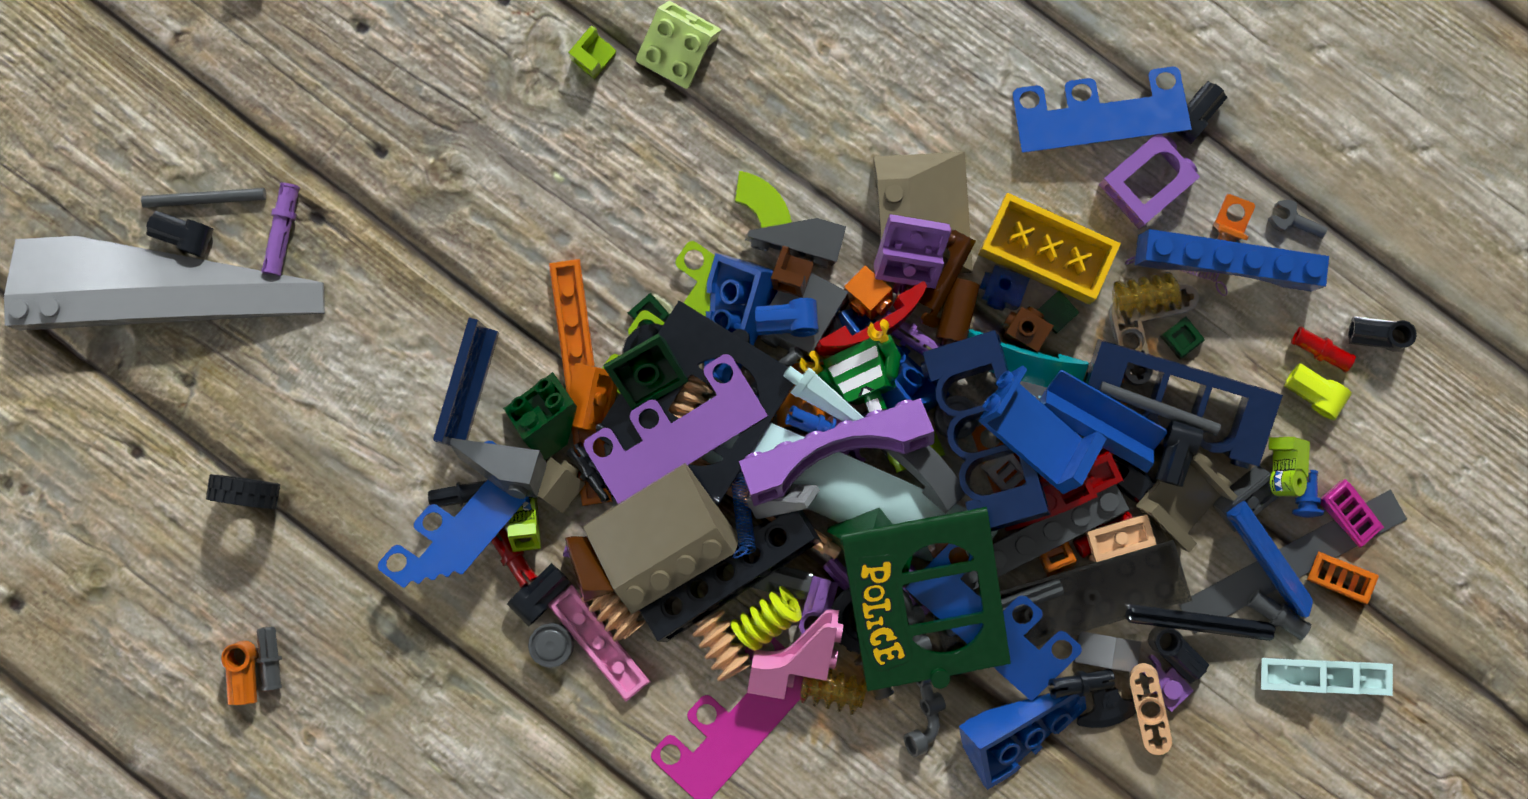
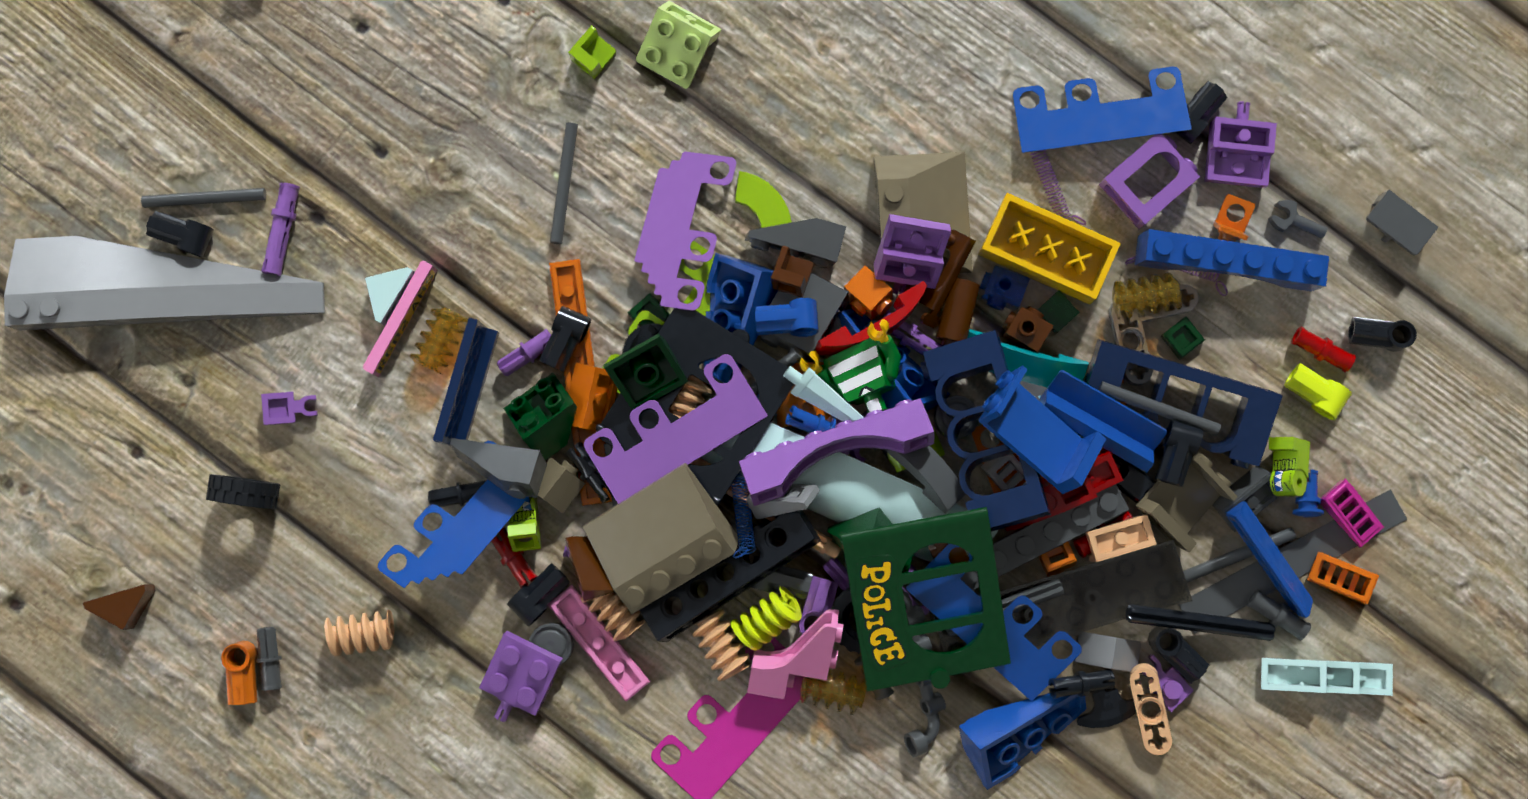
(123, 607): none -> reddish brown slope
(281, 407): none -> medium lavender plate
(360, 635): none -> light nougat piece
(386, 291): none -> light aqua slope
(400, 318): none -> bright pink tile
(438, 339): none -> clear yellow piece
(520, 675): none -> medium lavender plate
(524, 354): none -> medium lavender axle
(564, 183): none -> dark grey bar
(568, 330): none -> black piece
(668, 221): none -> medium lavender piece
(1068, 216): none -> medium lavender piece
(1234, 557): none -> dark grey bar
(1240, 150): none -> medium lavender plate
(1401, 222): none -> dark grey panel

